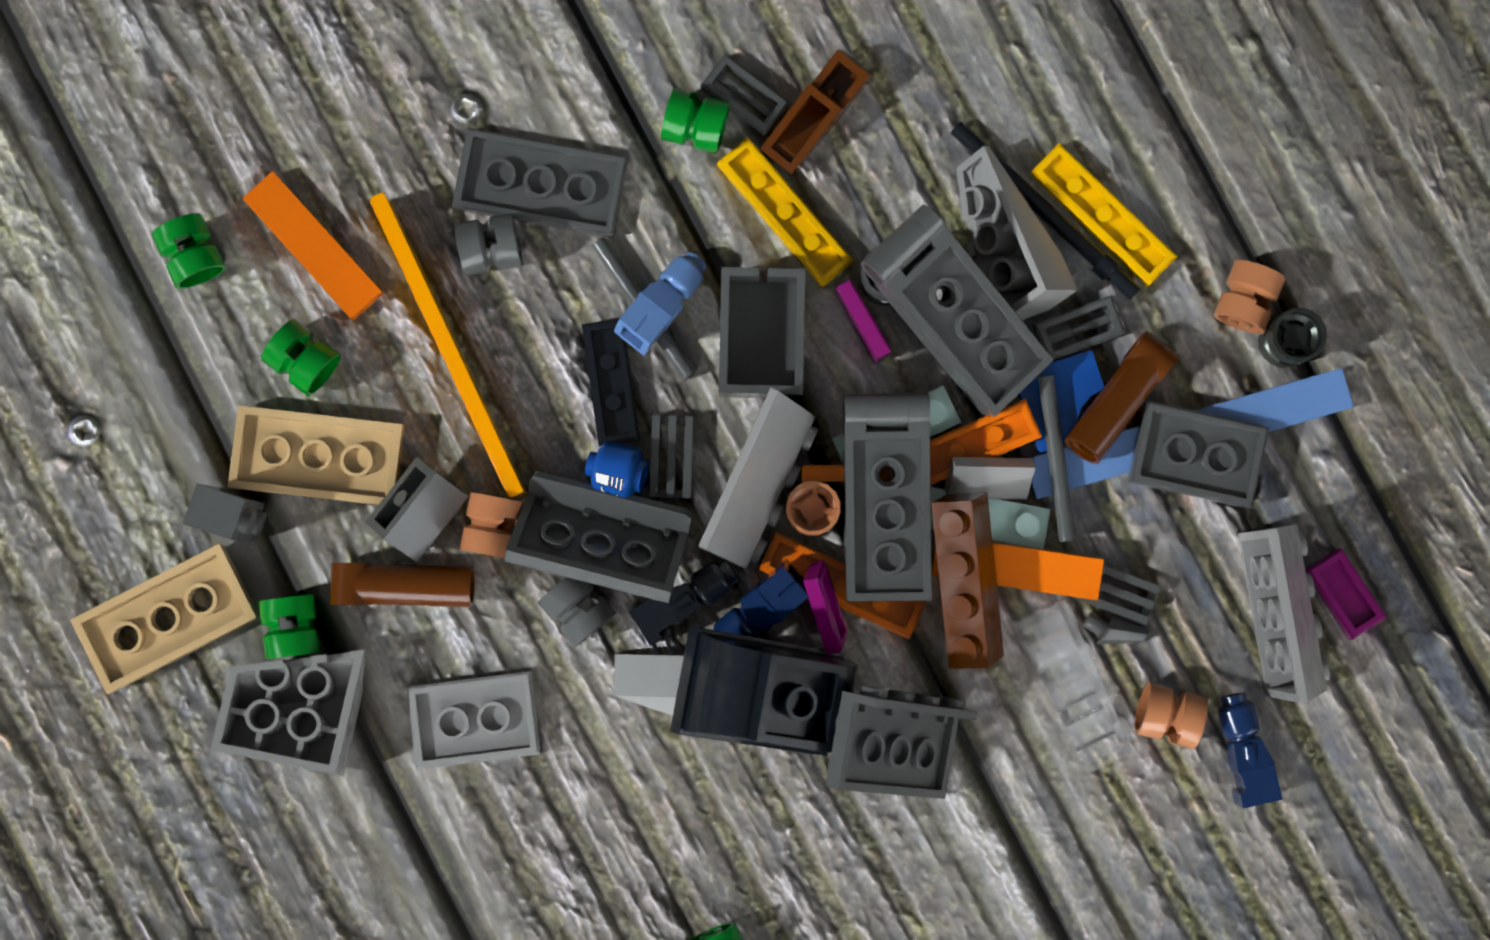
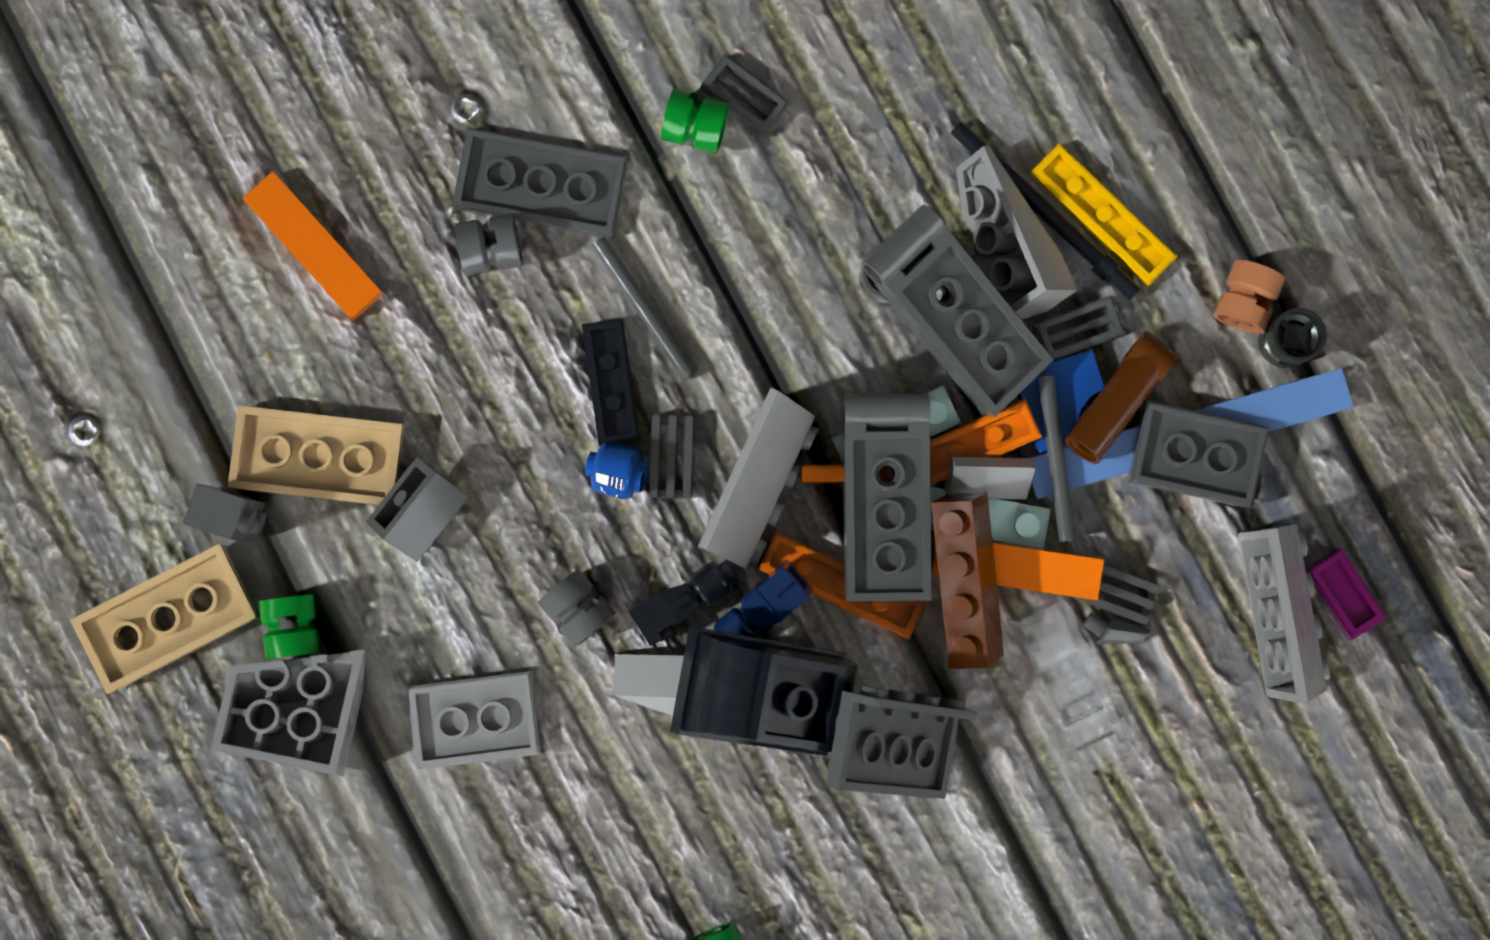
(195, 263): green wheel -> none
(311, 367): green wheel -> none
(402, 585): reddish brown piece -> none
(448, 346): light orange tile -> none
(490, 524): nougat wheel -> none
(600, 537): dark grey bracket -> none
(660, 302): medium blue piece -> none
(761, 332): dark grey piece -> none
(784, 212): yellow tile -> none
(812, 508): nougat wheel -> none
(816, 111): reddish brown slope -> none
(825, 607): magenta tile -> none
(863, 321): magenta tile -> none
(1177, 717): nougat wheel -> none
(1247, 754): dark blue piece -> none

